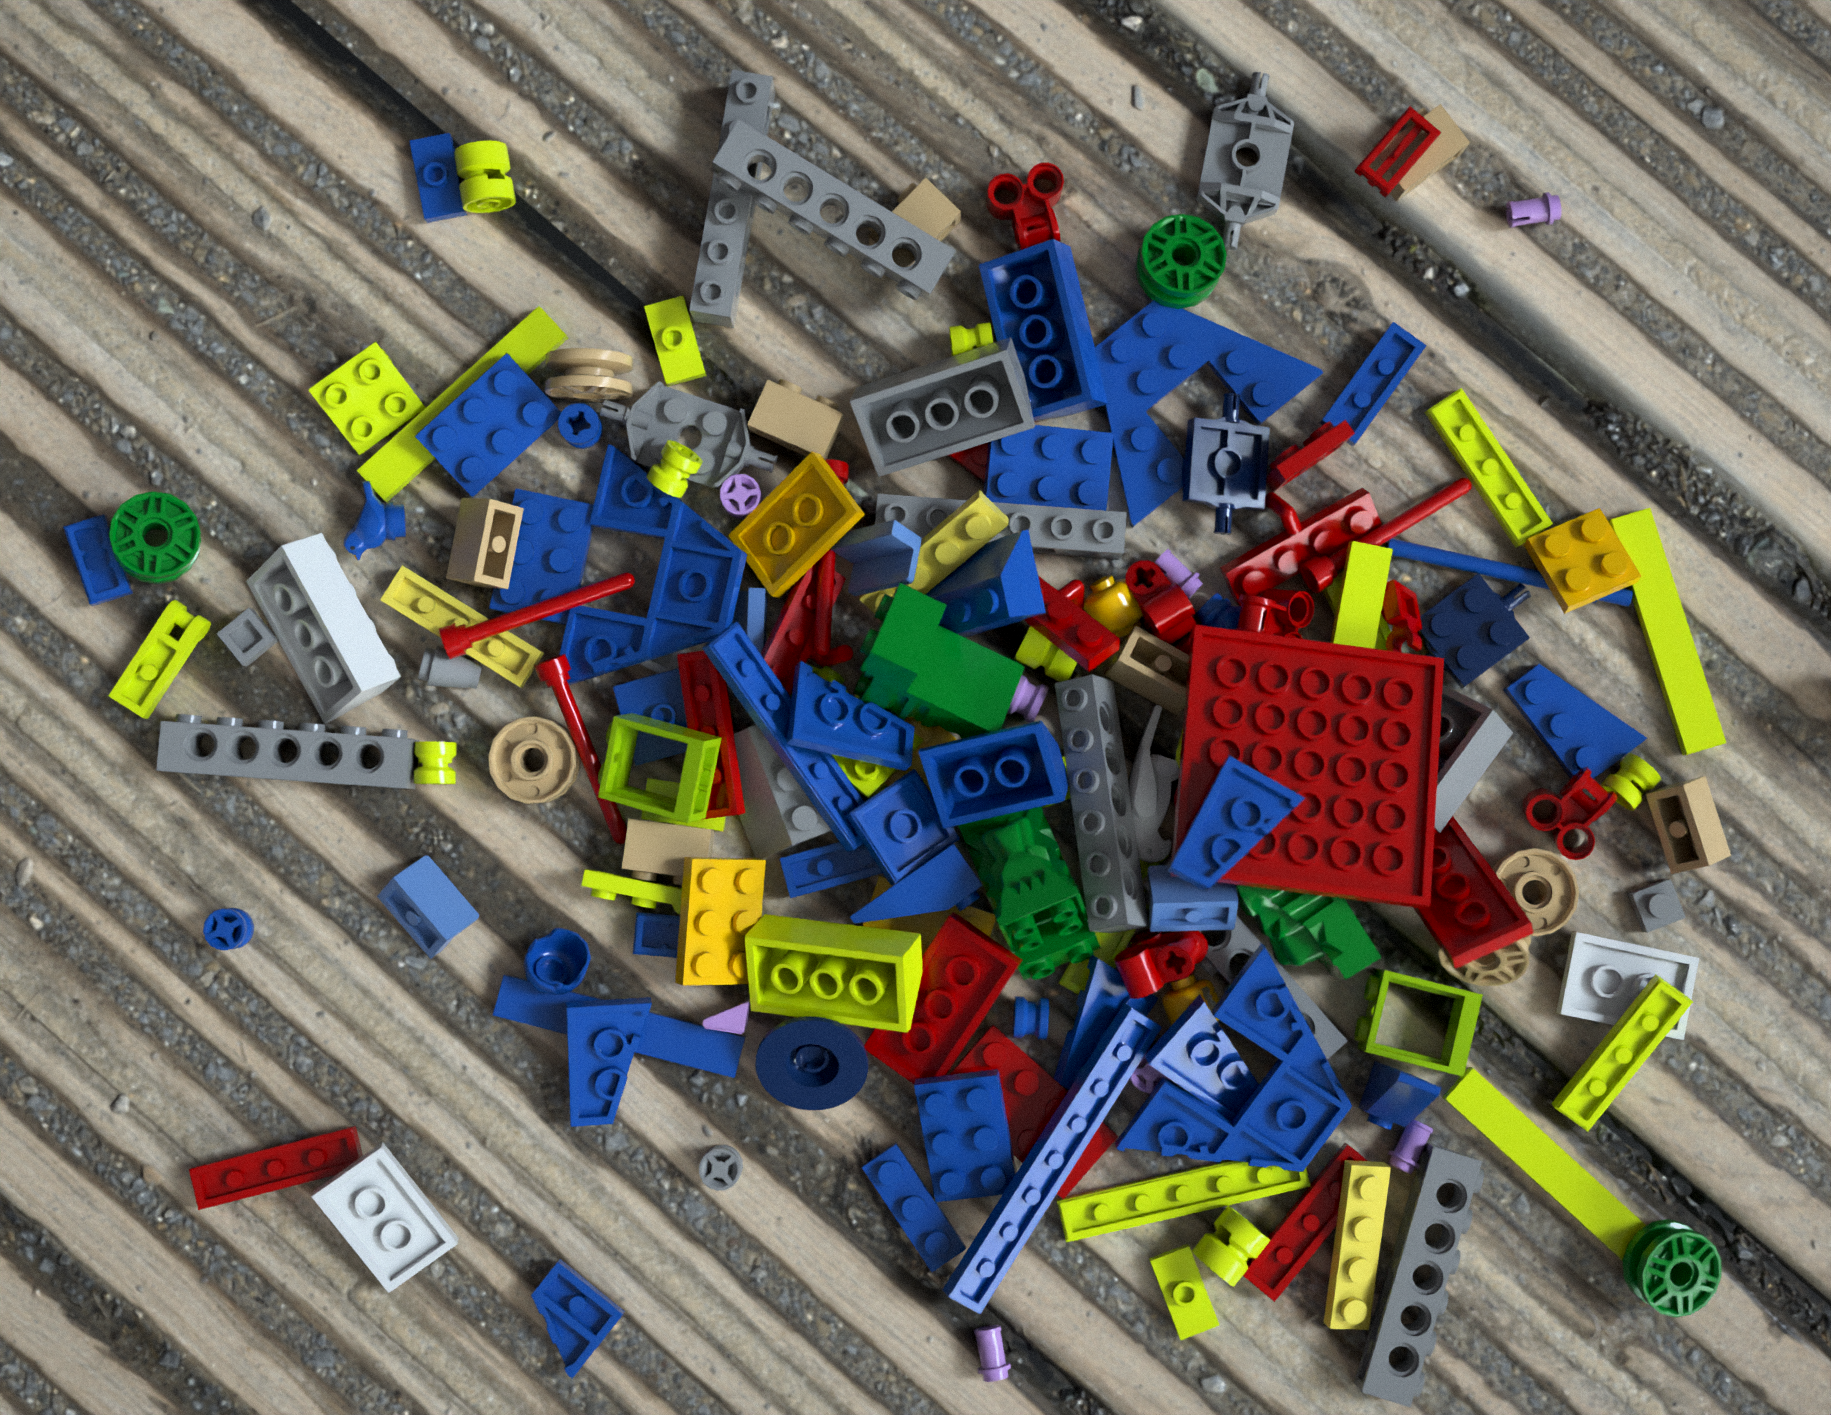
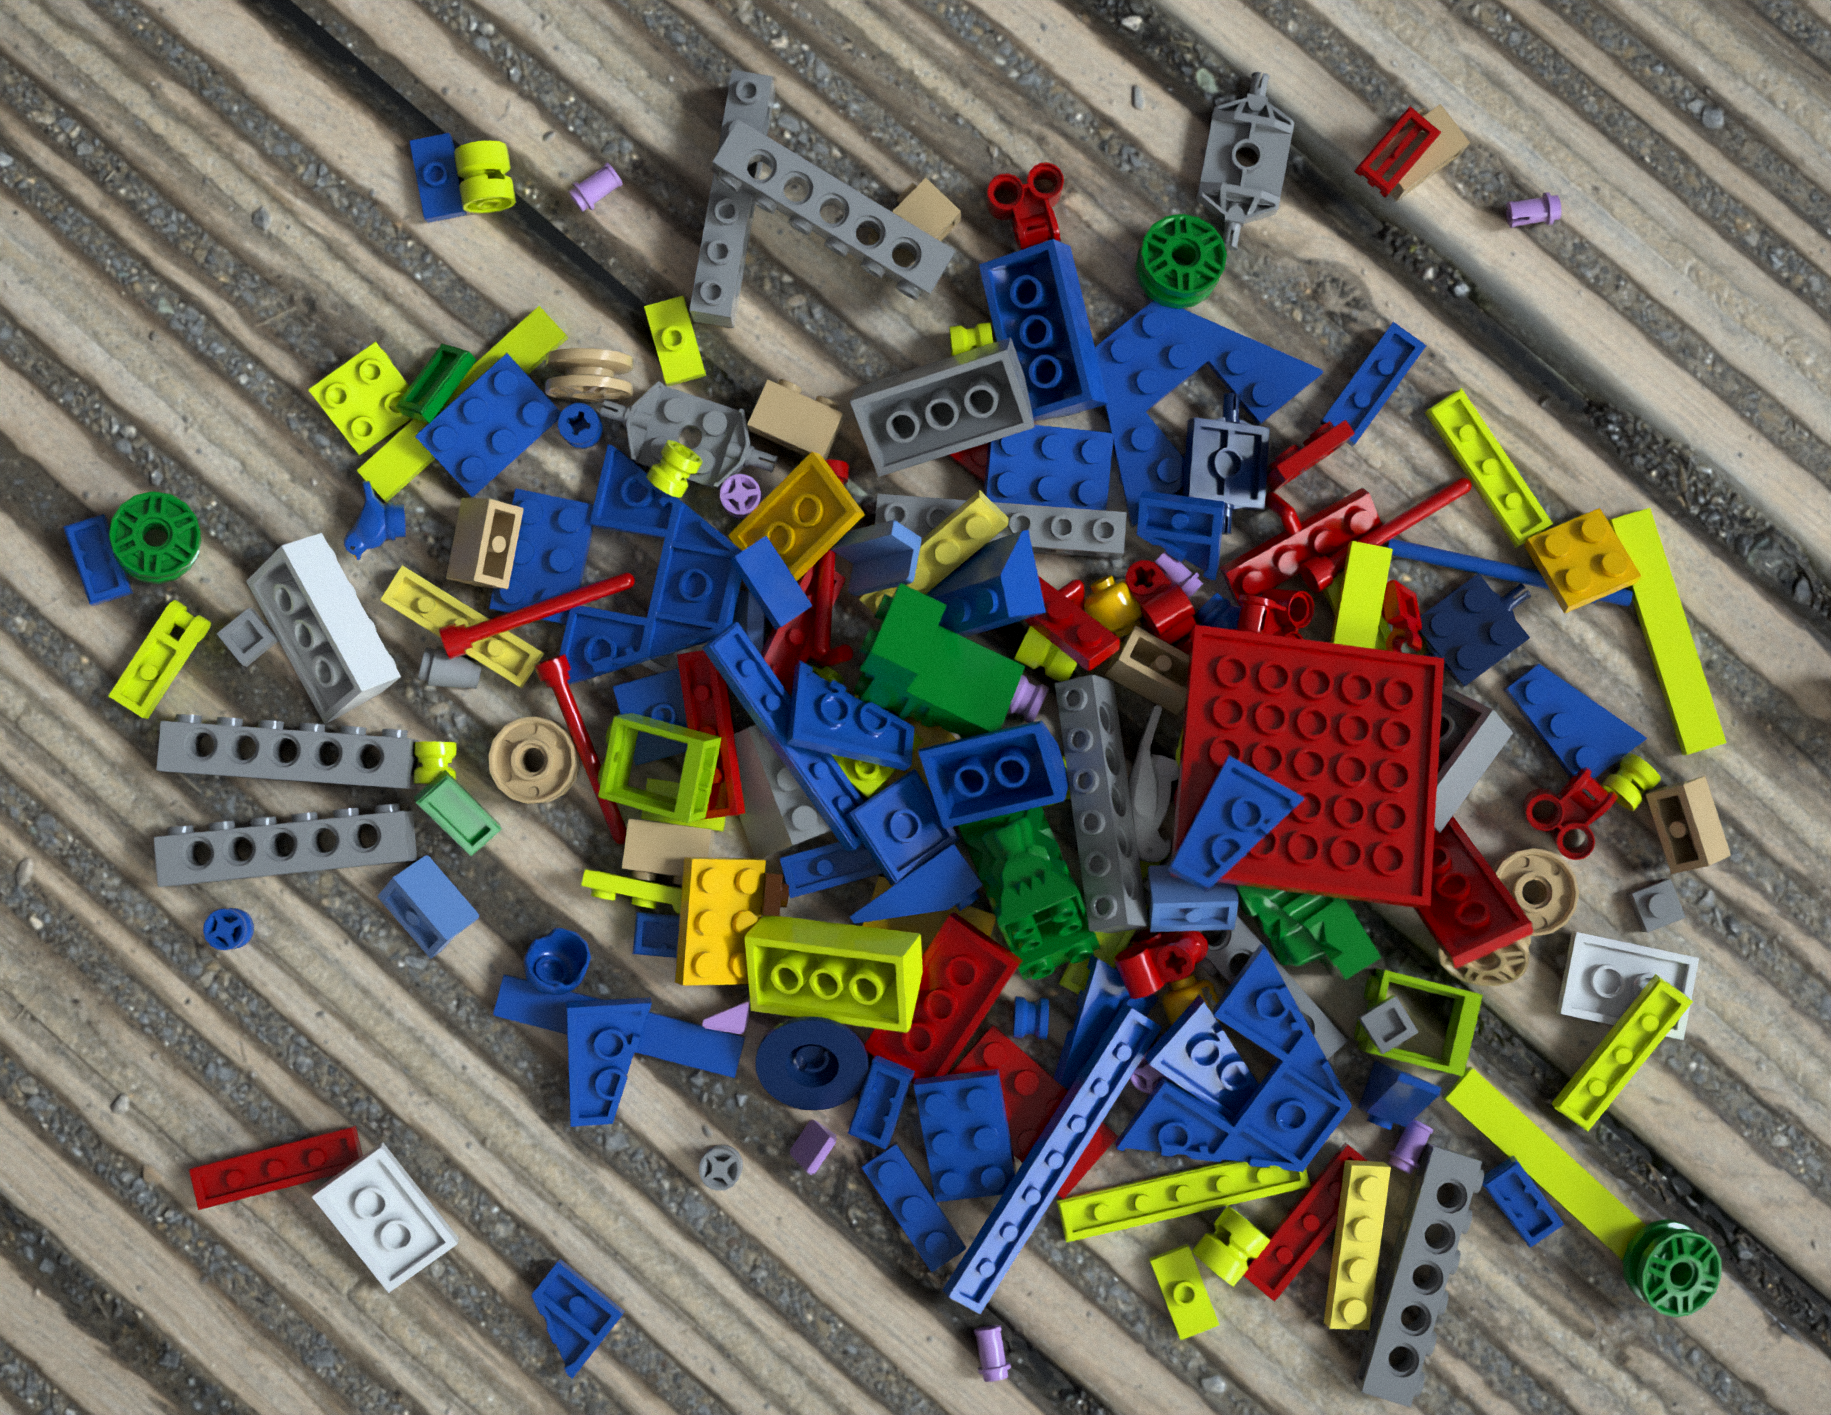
(179, 865): none -> light grey brick
(435, 383): none -> green tile
(457, 813): none -> tile
(595, 187): none -> lavender pin
(770, 582): none -> blue tile
(774, 894): none -> reddish brown plate
(813, 1146): none -> lavender slope
(881, 1102): none -> blue plate
(1183, 527): none -> blue wing
(1387, 1024): none -> light grey plate
(1521, 1201): none -> blue plate

